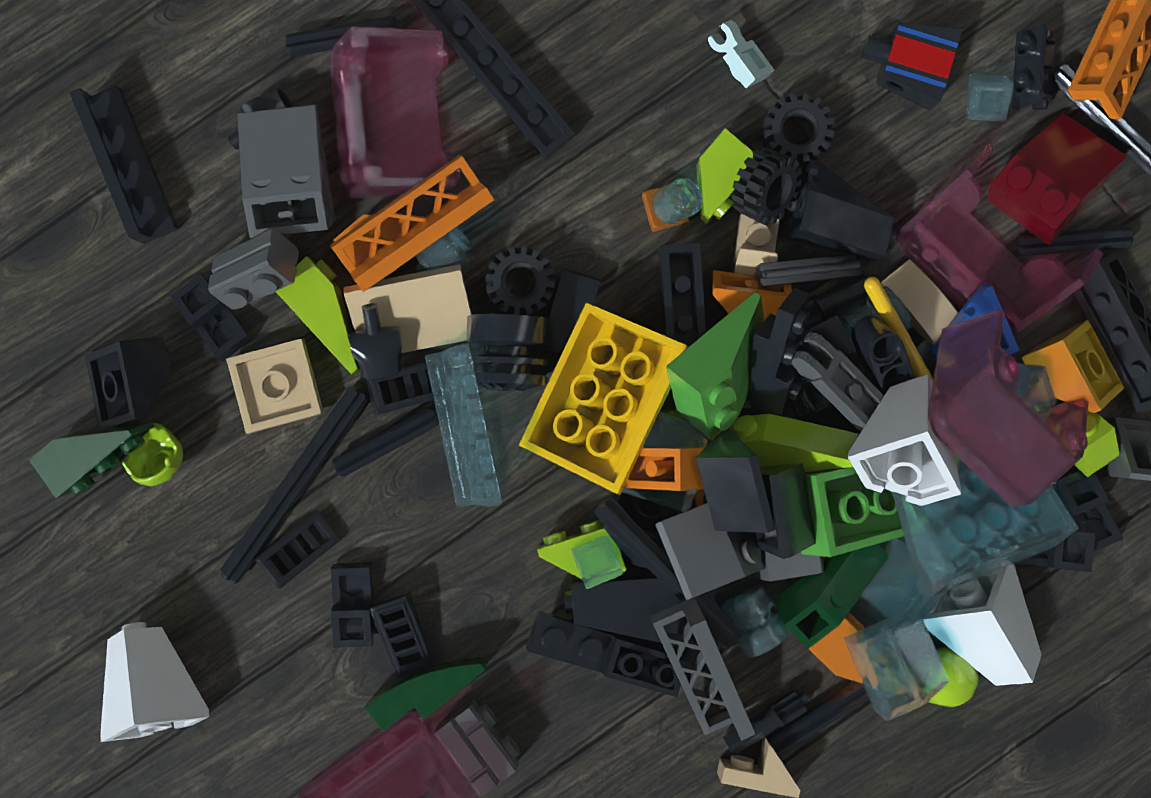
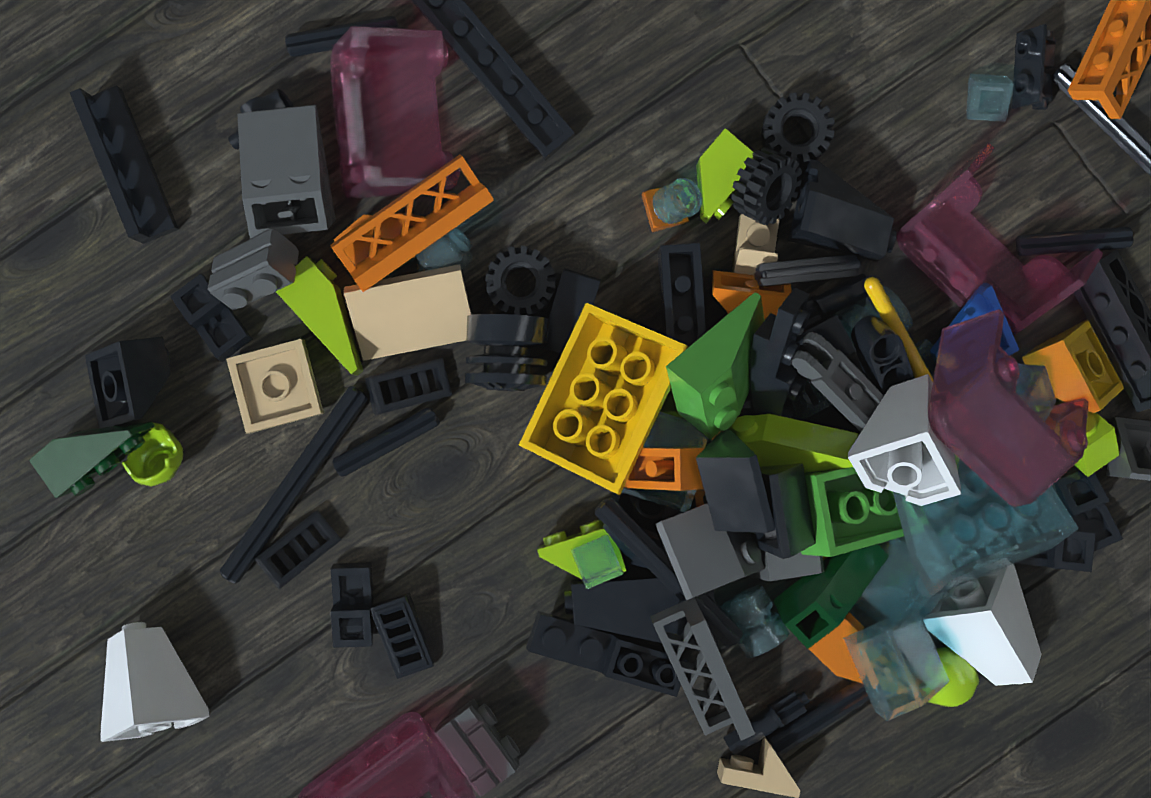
(376, 347): black piece -> none
(423, 690): dark green slope -> none
(463, 427): clear light blue fence -> none
(743, 57): light aqua plate -> none
(914, 61): torso -> none
(922, 299): tan slope -> none
(1054, 177): dark red slope -> none

